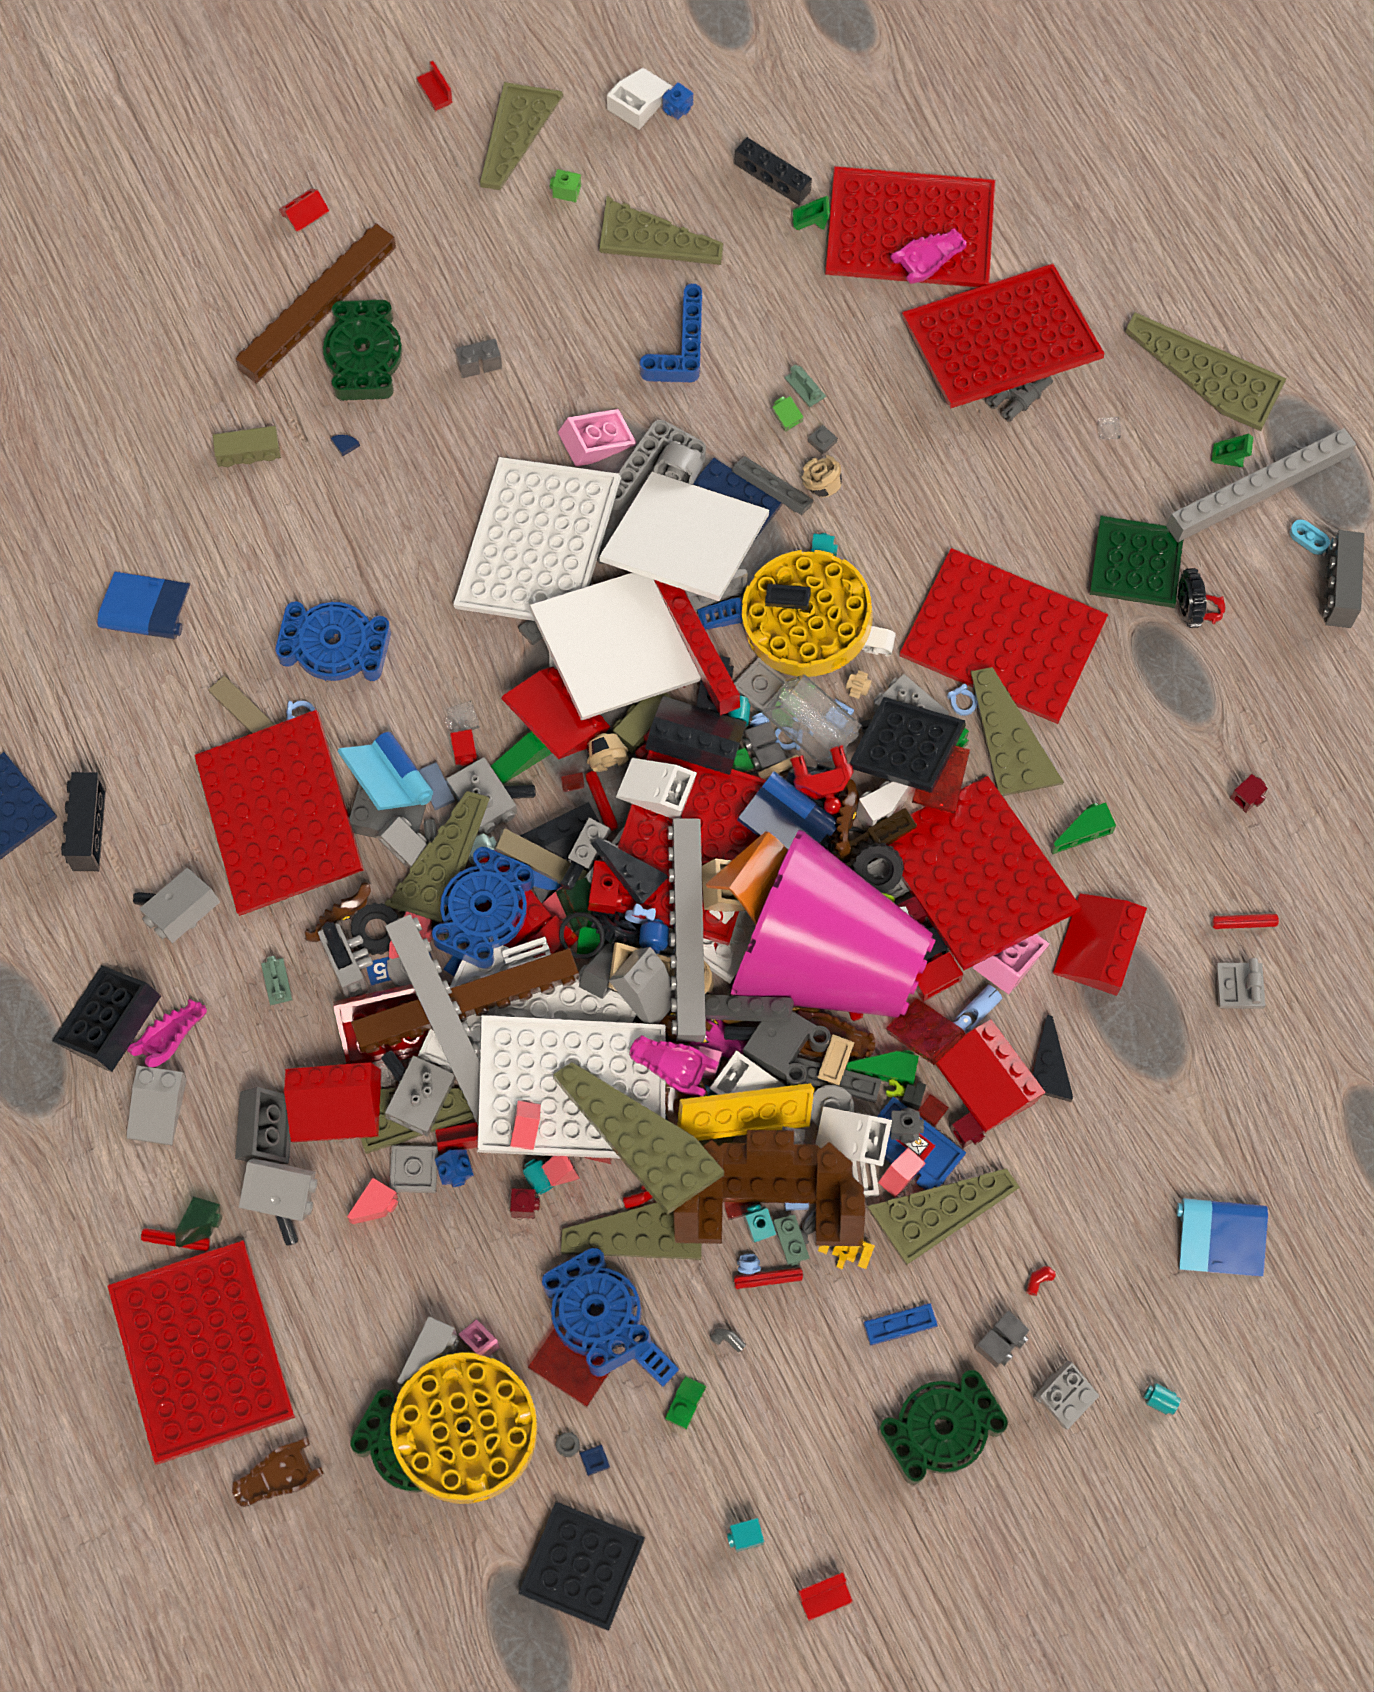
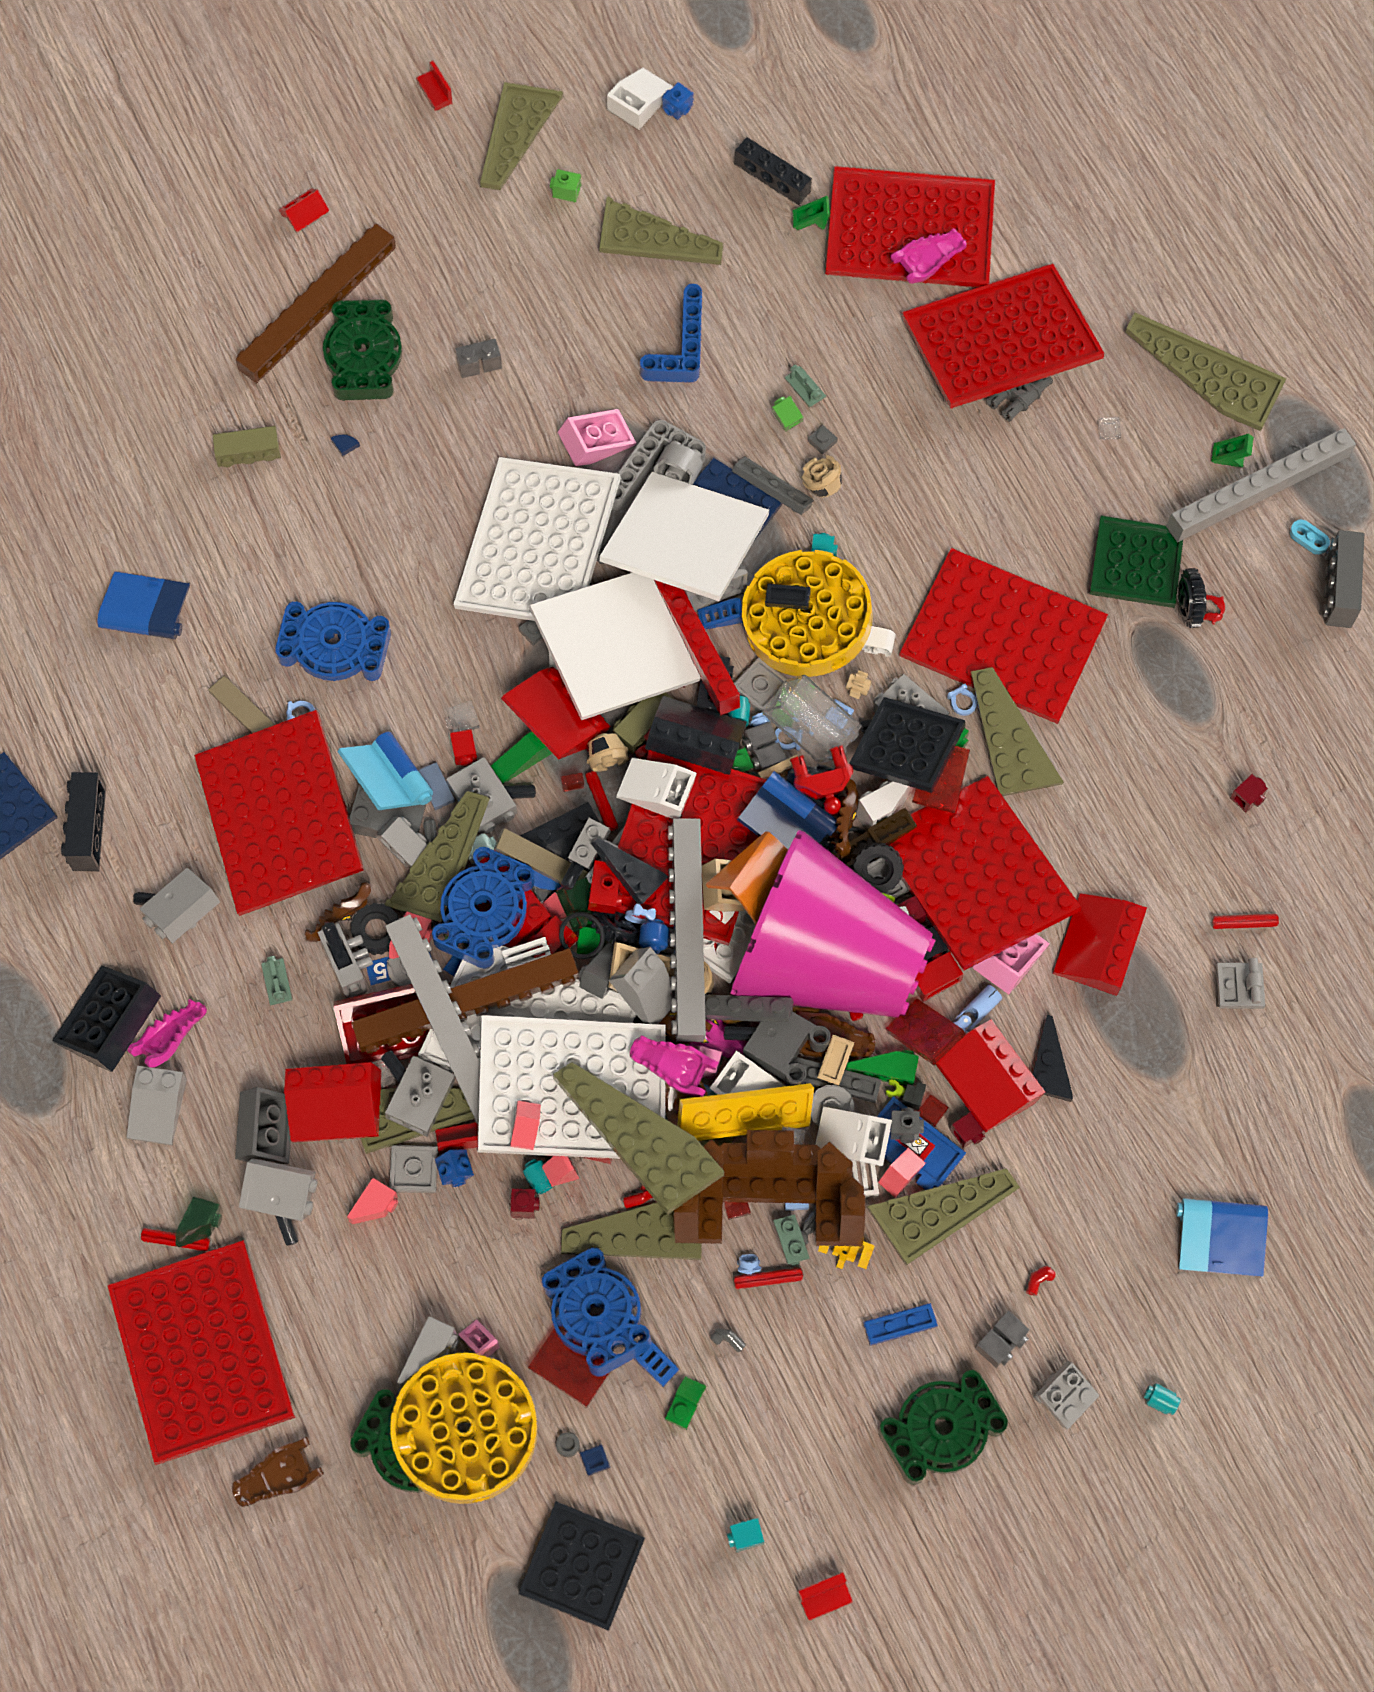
(758, 1223): teal brick -> none
(1089, 826): green slope -> none

